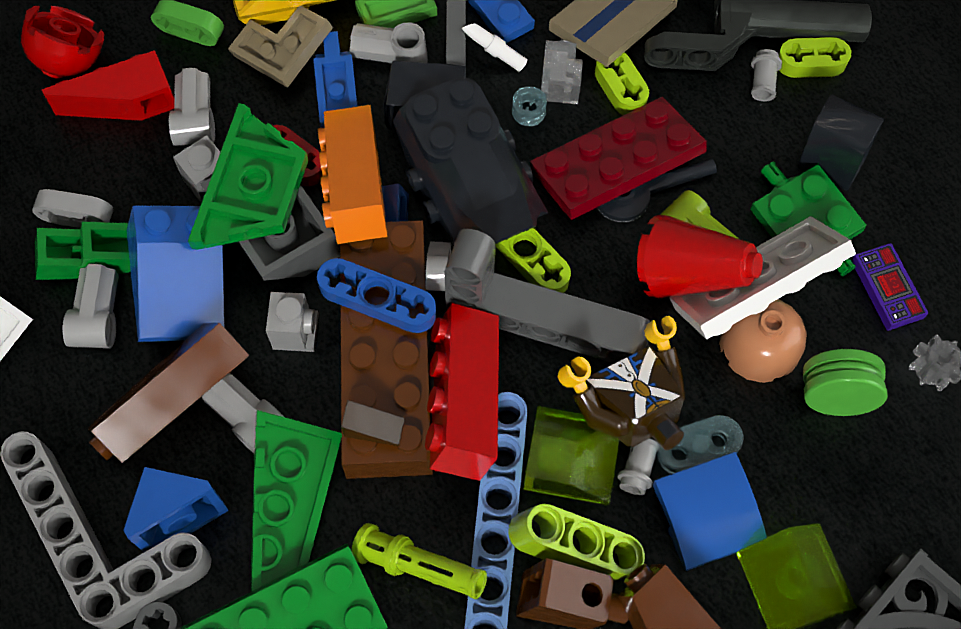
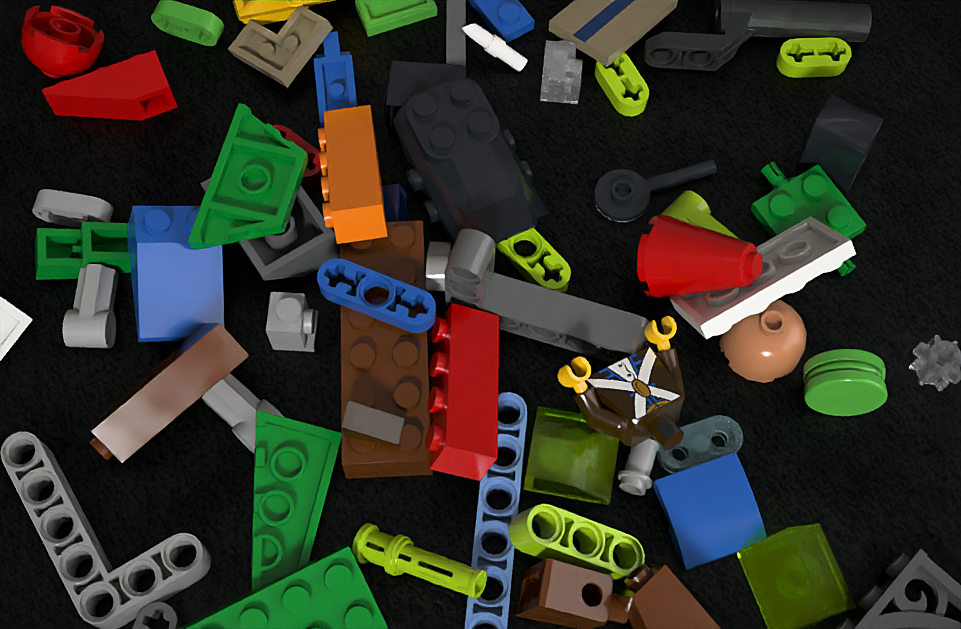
(170, 506): blue slope -> none
(192, 111): light grey piece -> none
(197, 164): light grey brick -> none
(386, 44): light grey piece -> none
(531, 95): clear light blue bush -> none
(617, 157): dark red plate -> none
(765, 67): light grey pin -> none
(889, 287): tile -> none

